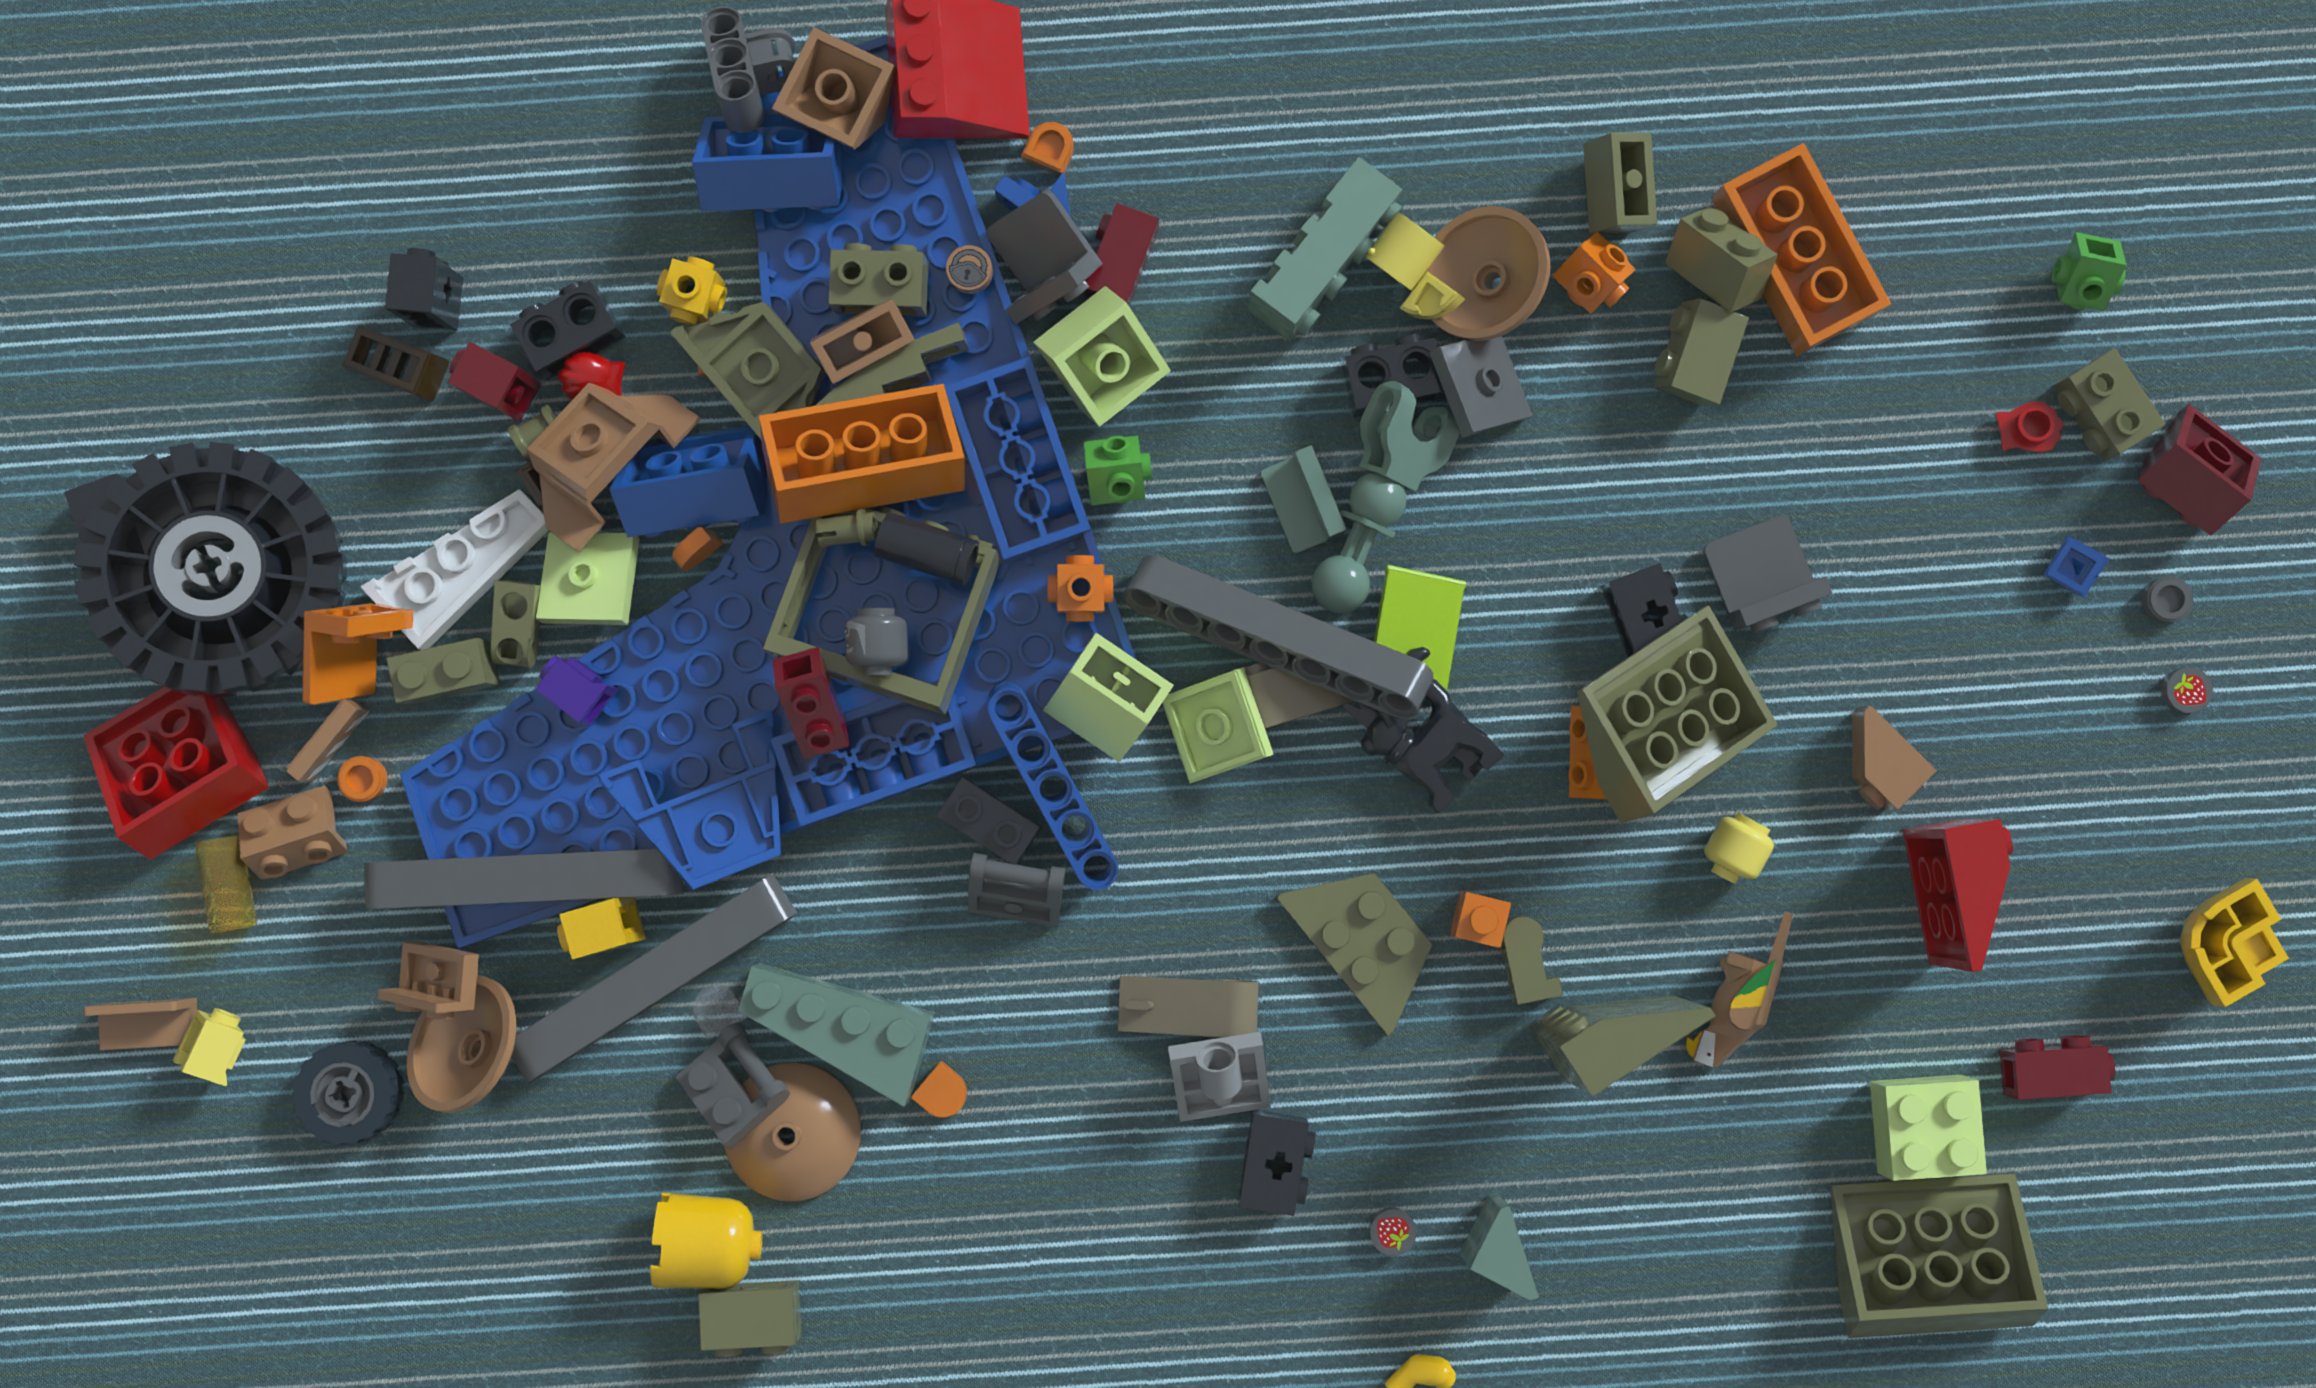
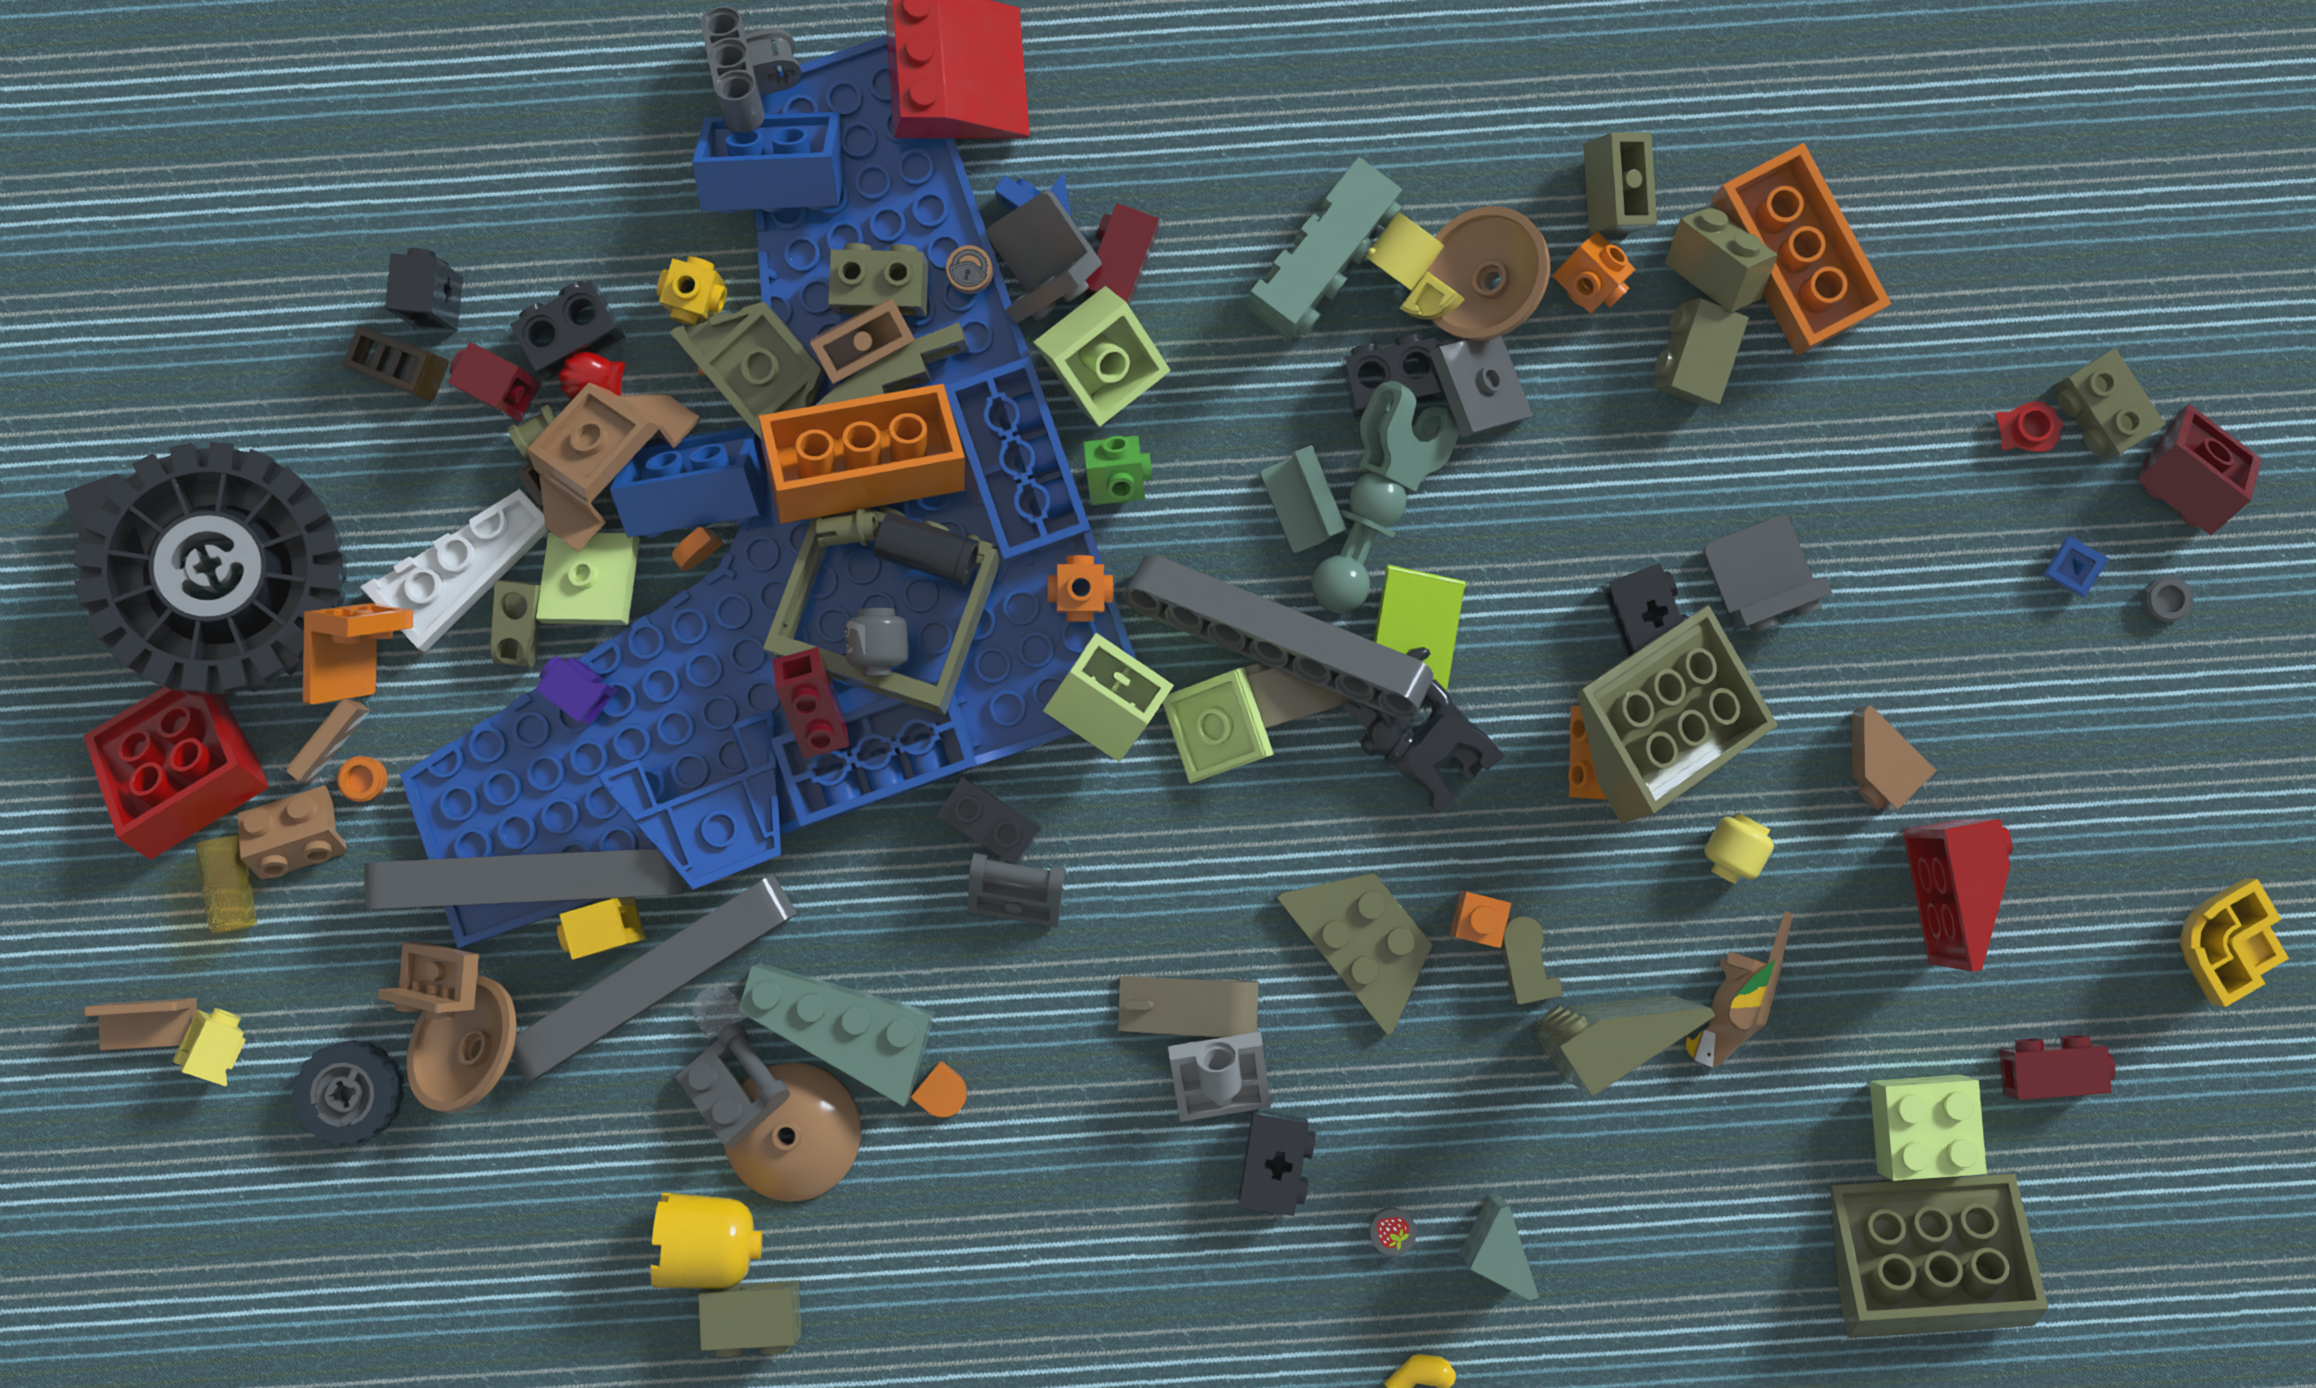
(443, 672): olive brick -> none
(837, 90): medium nougat slope -> none
(1049, 147): orange tile -> none
(1058, 807): blue beam -> none
(2089, 272): bright green brick -> none
(2186, 690): tile -> none

